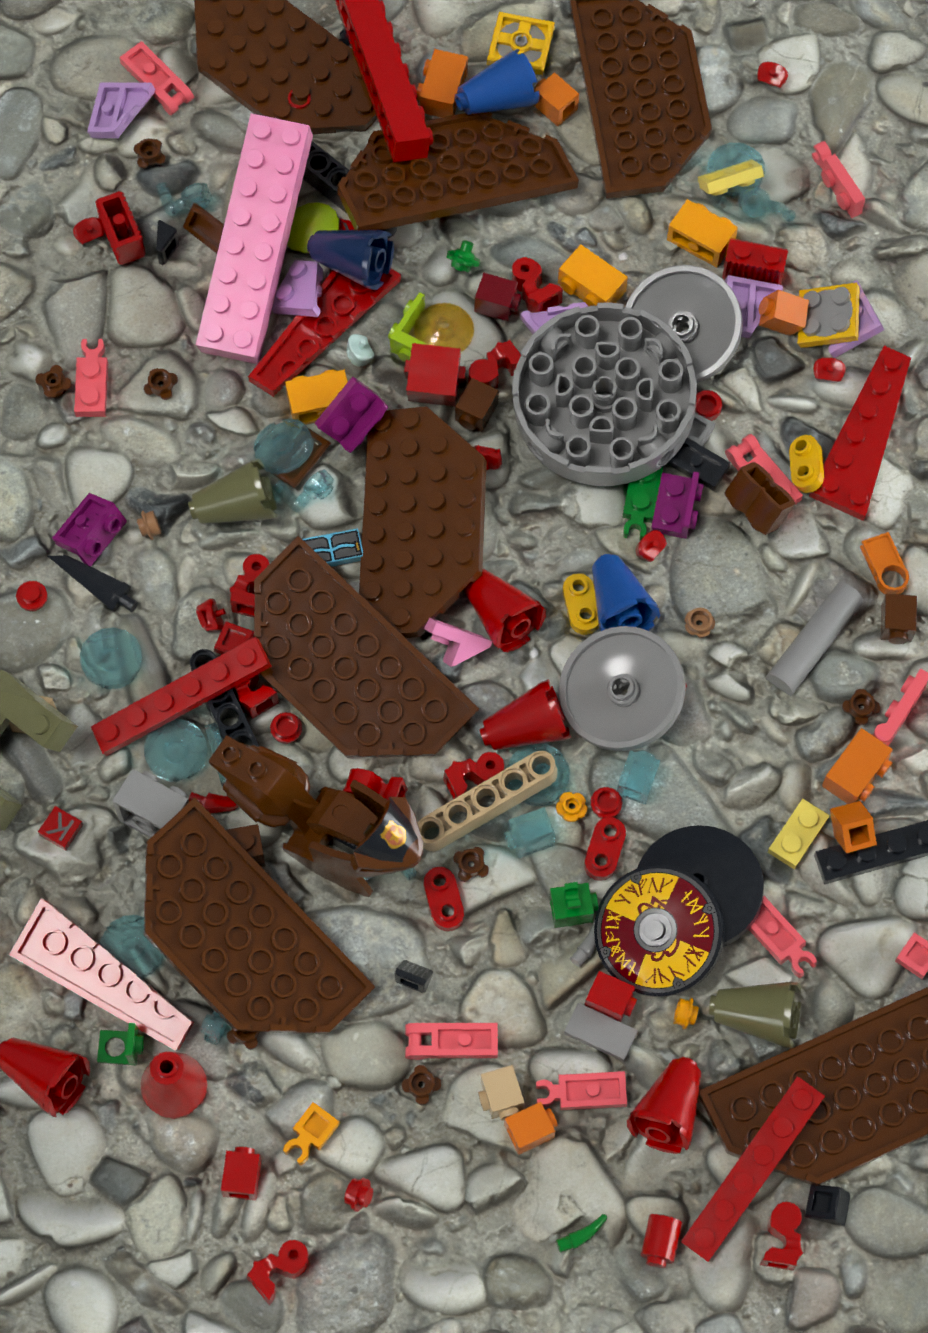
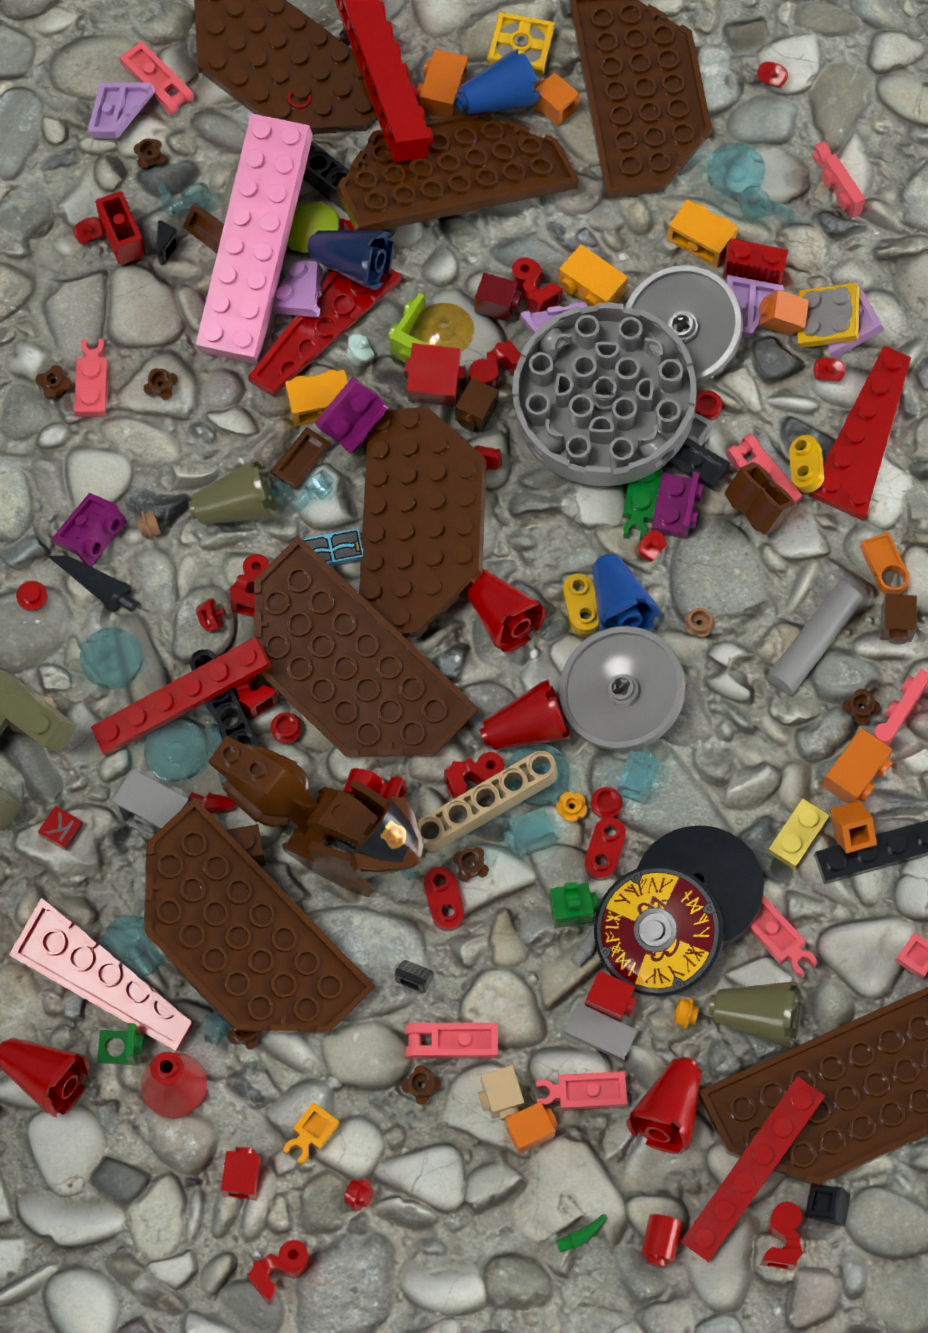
(231, 637): red tile -> none
(283, 446): clear light blue tile -> none
(462, 643): bright pink slope -> none
(463, 258): green plant -> none
(740, 174): light yellow plate -> none

